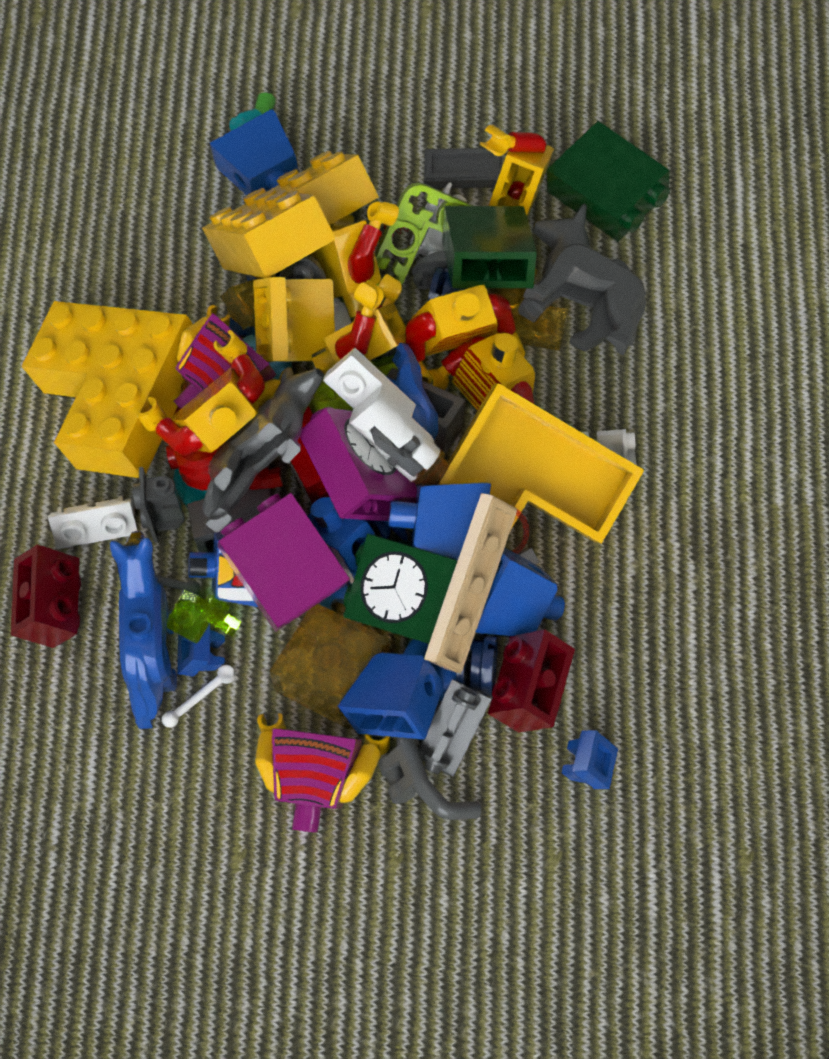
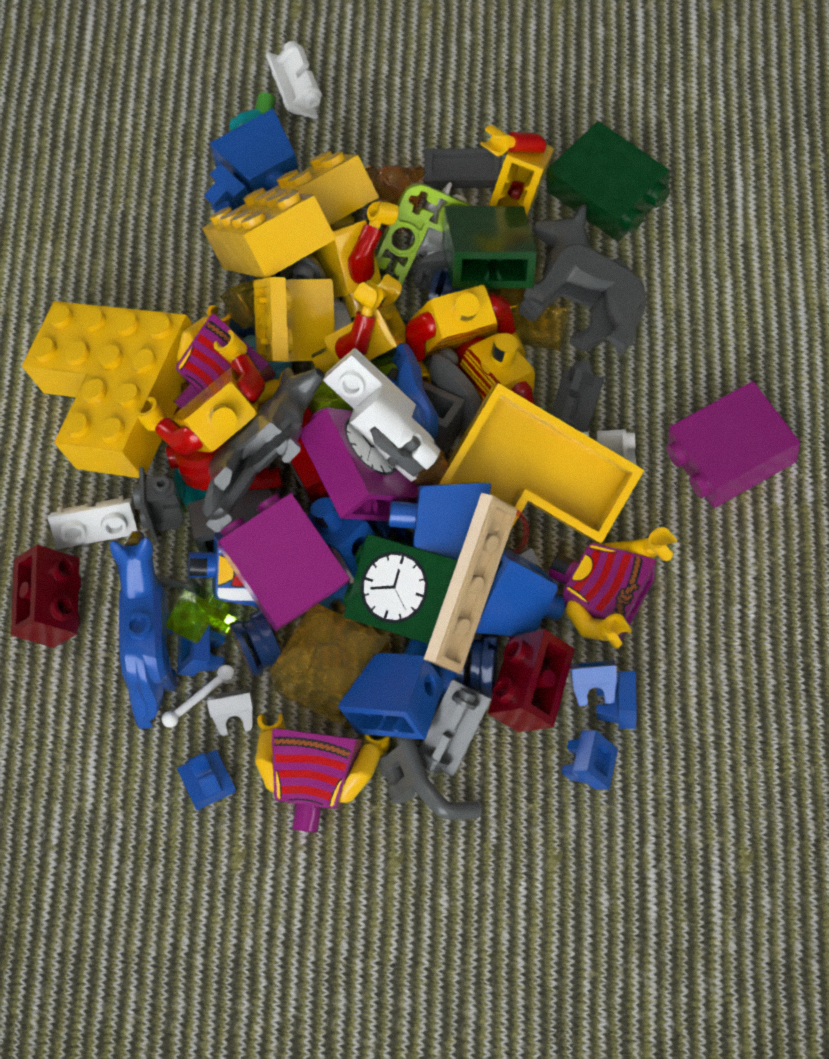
(206, 779): none -> blue tile
(226, 190): none -> blue tile
(230, 704): none -> tile
(260, 640): none -> dark blue wheel
(297, 88): none -> white hinge
(392, 180): none -> clear orange animal
(450, 378): none -> dark grey arm
(577, 396): none -> dark grey hinge
(594, 674): none -> tile
(610, 584): none -> torso
(624, 708): none -> blue tile
(732, 445): none -> magenta brick

